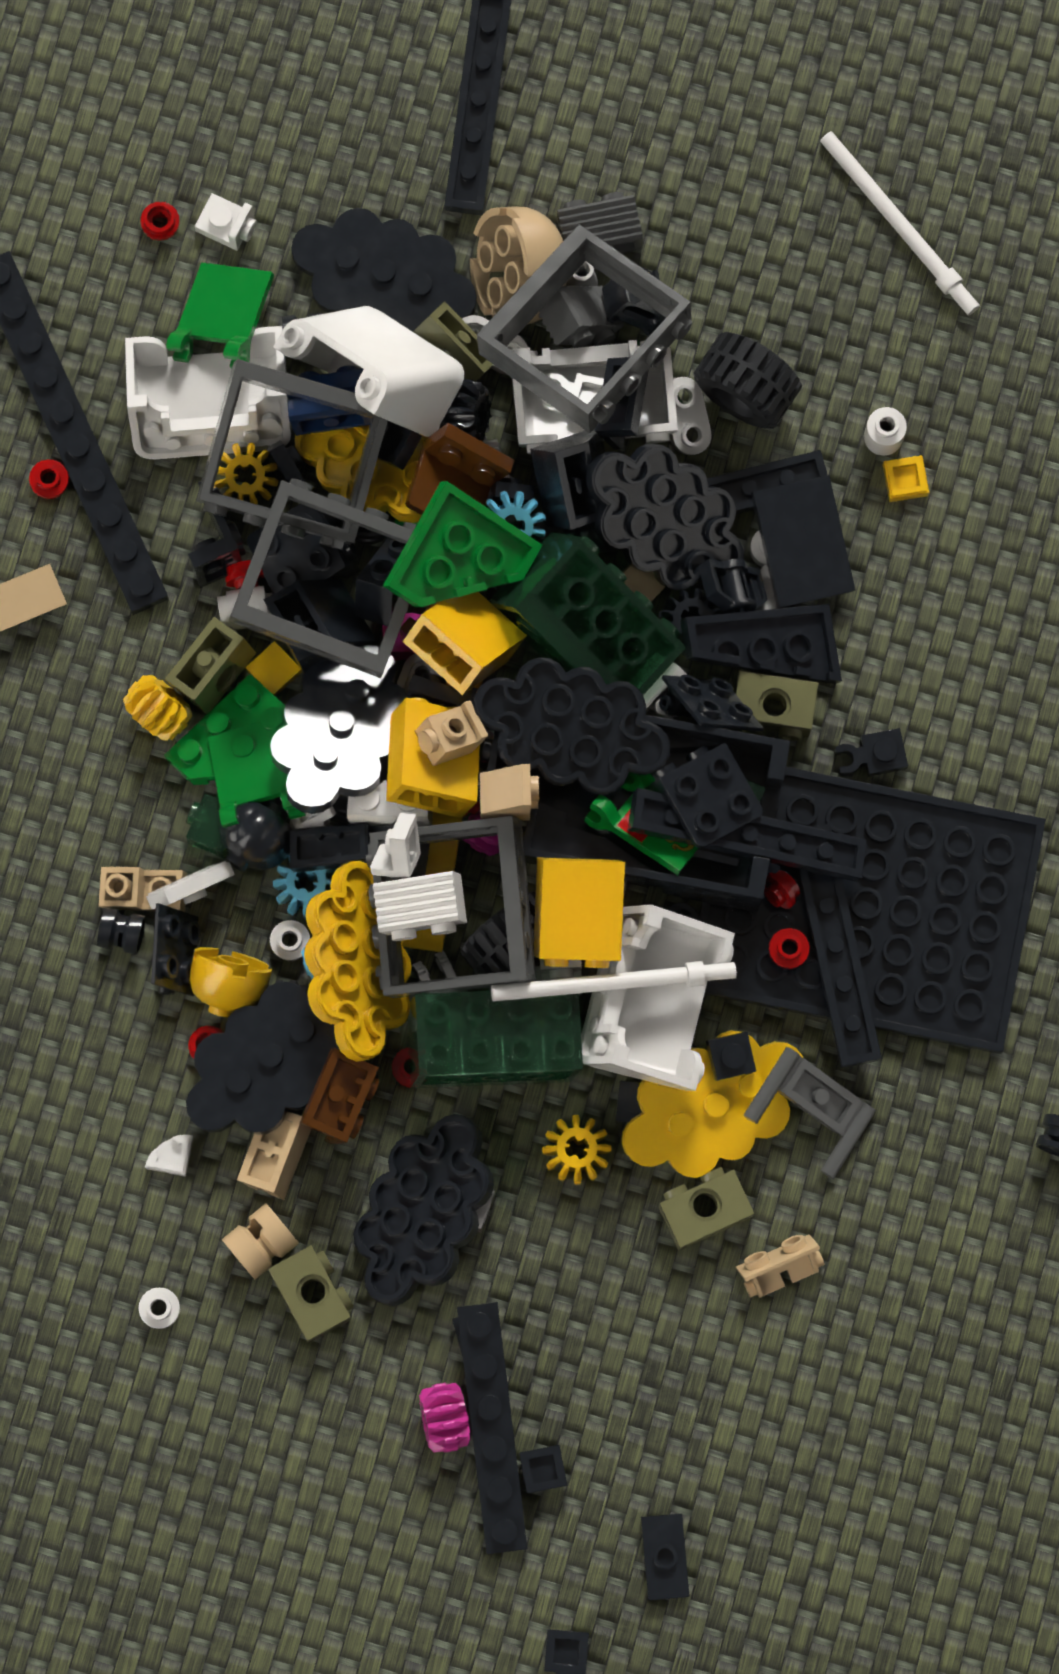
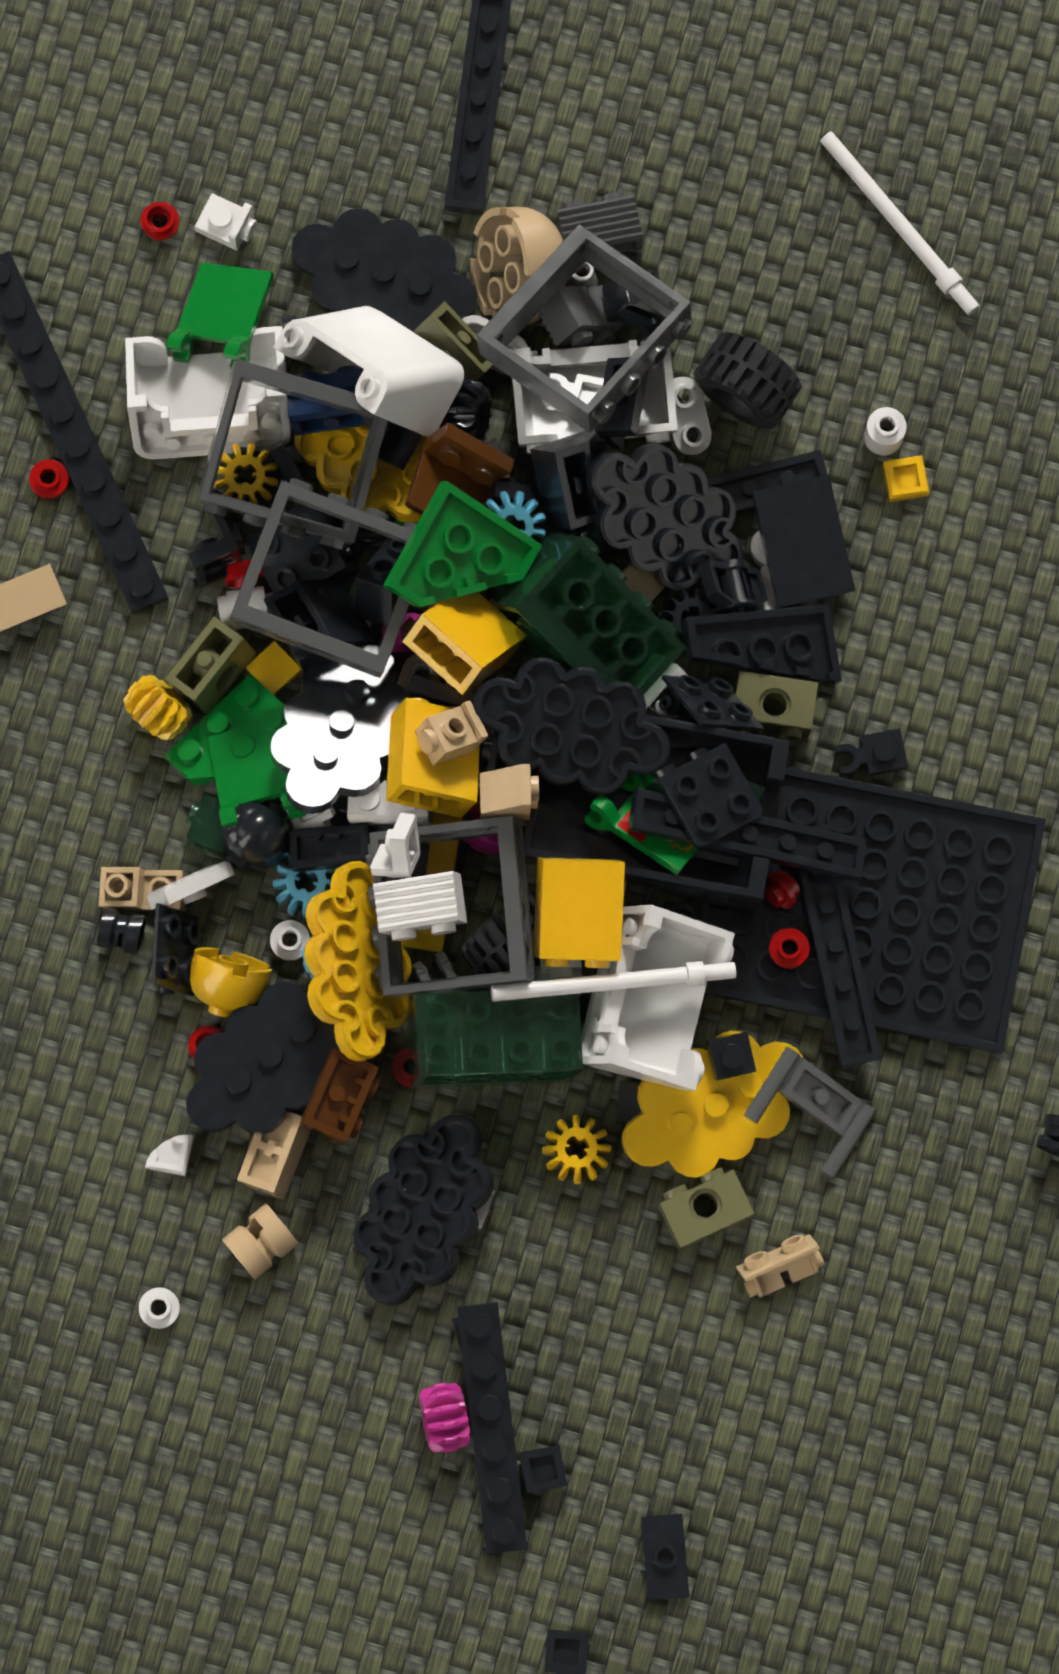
(314, 1318): olive brick -> none

